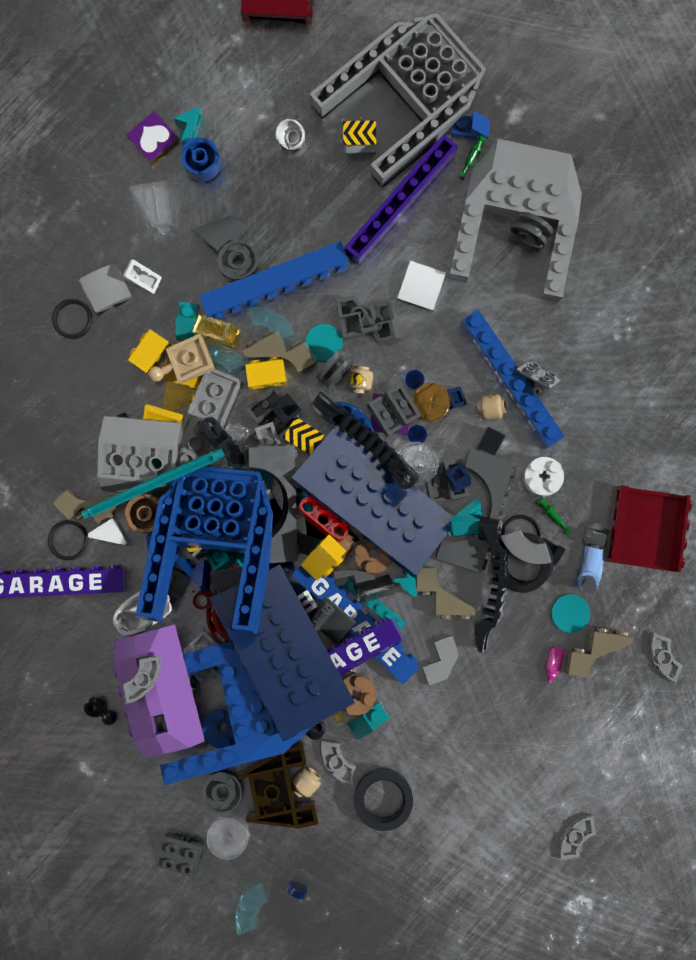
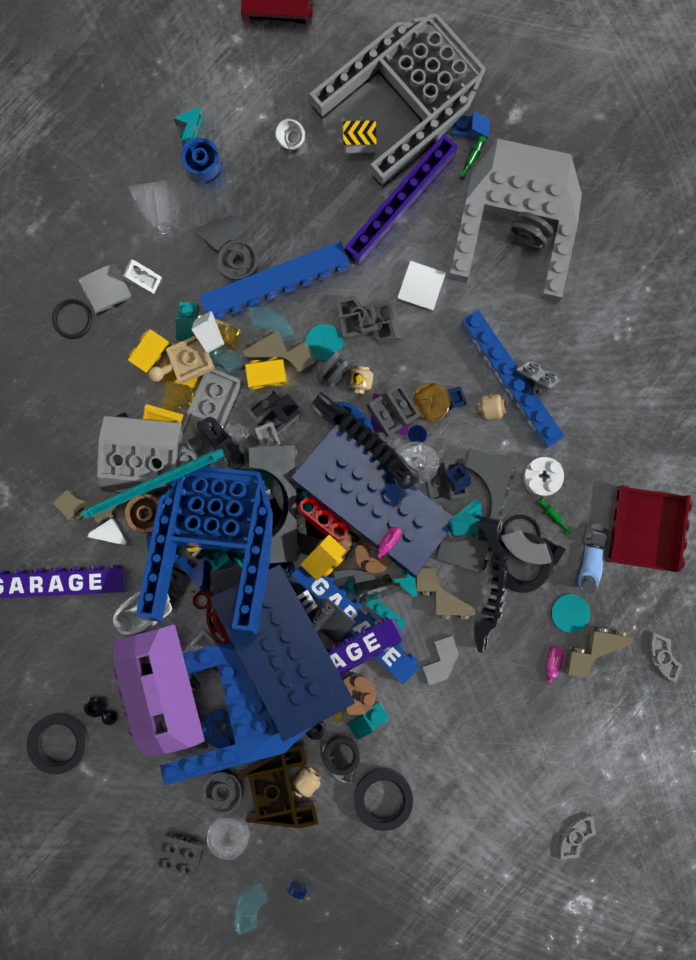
(34, 748): none -> black tyre
(67, 557): black tyre -> none
(144, 679): light grey tile -> none
(152, 137): tile -> none
(207, 332): none -> white slope
(303, 436): piece -> none
(341, 770): none -> black tyre
(389, 541): none -> dark pink piece
(414, 379): clear blue tile -> none
(490, 441): black panel -> none

